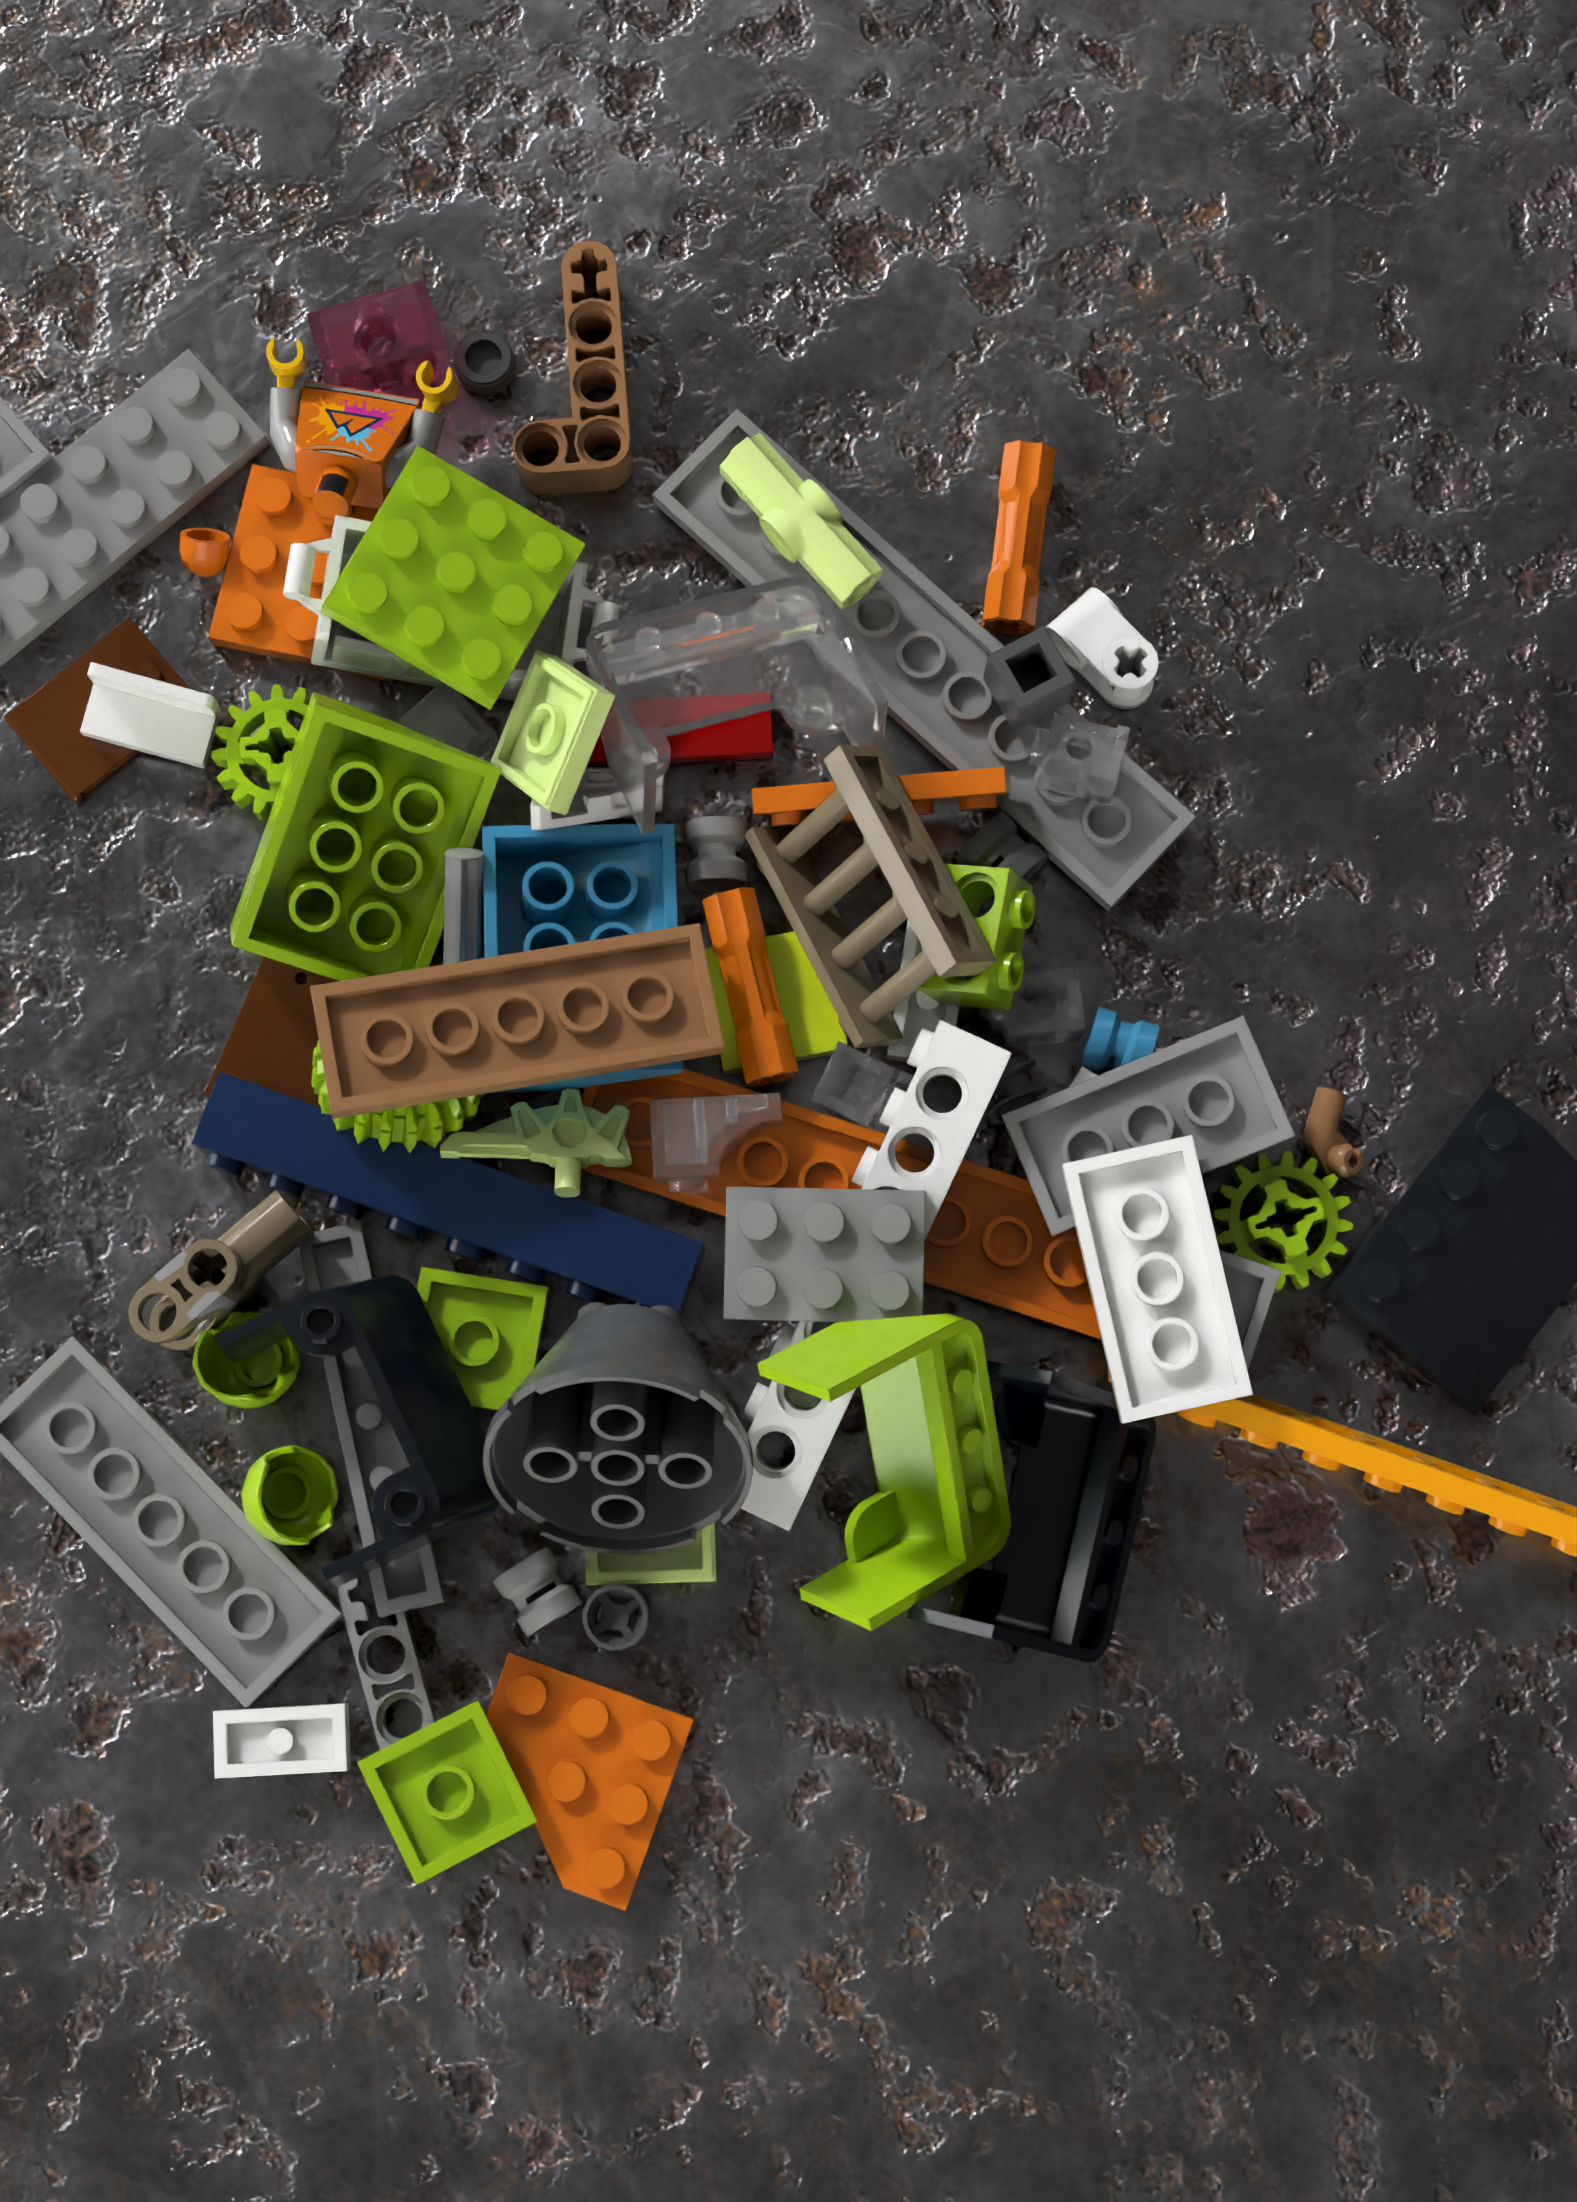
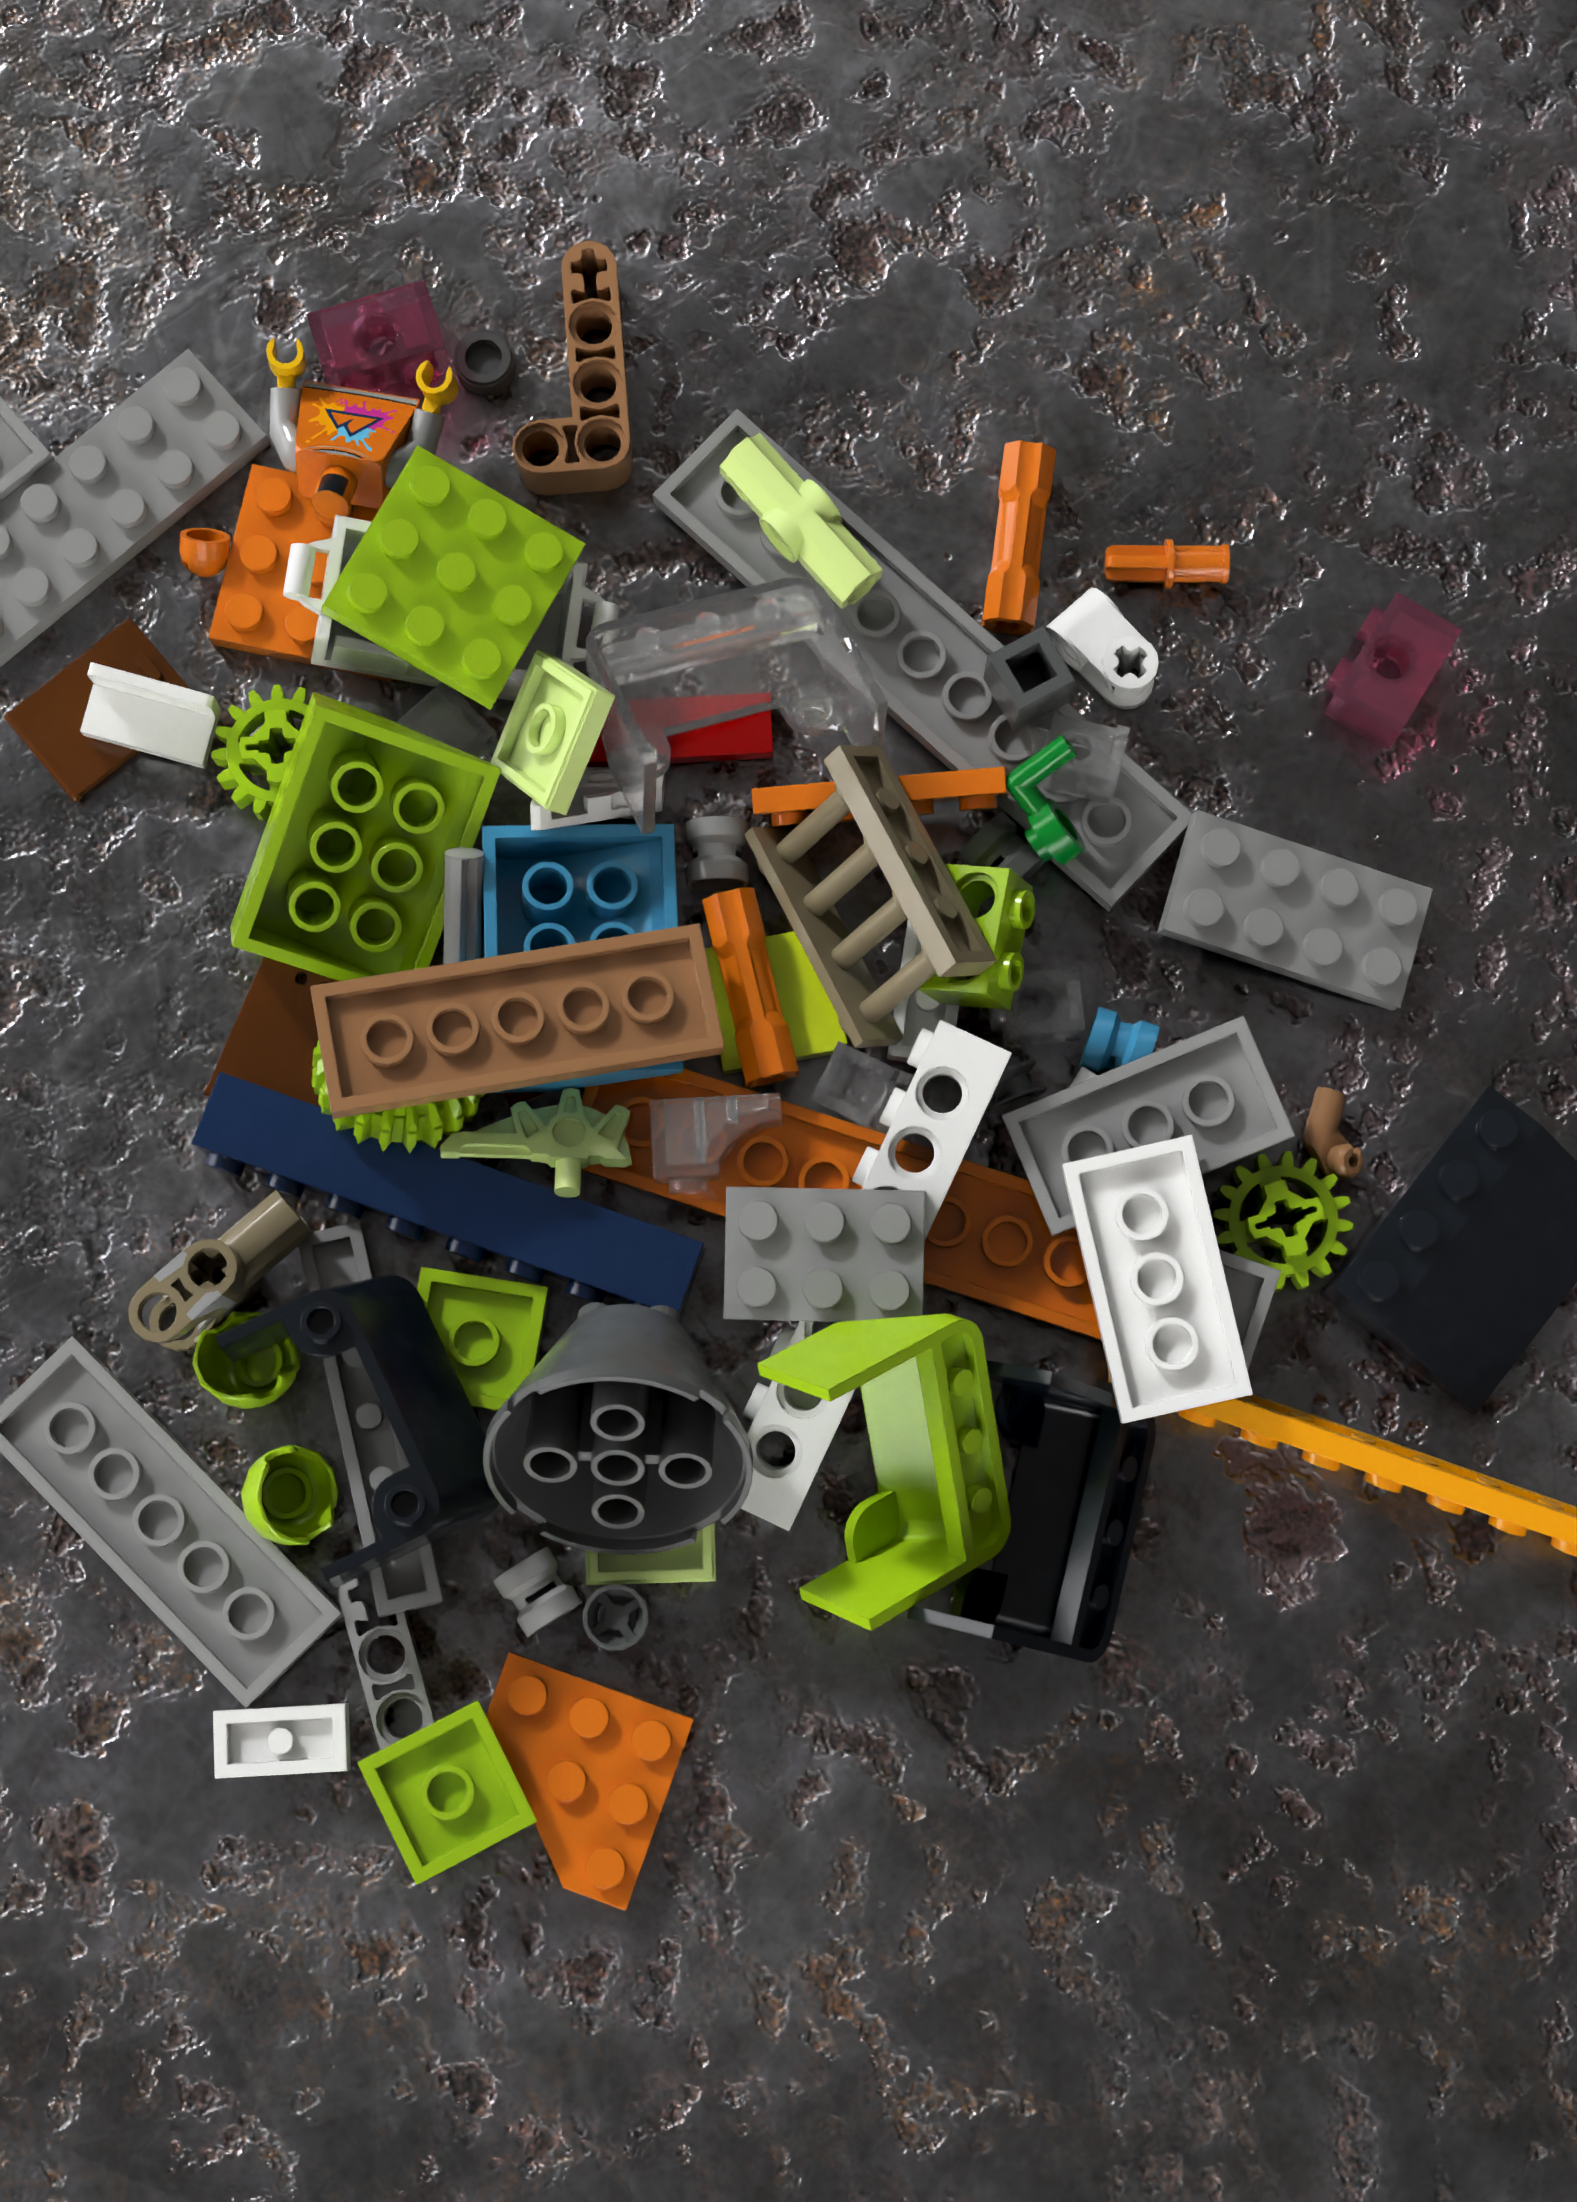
(1051, 829): none -> green plate
(1167, 563): none -> orange axle
(1295, 910): none -> light grey plate
(1410, 639): none -> clear pink brick

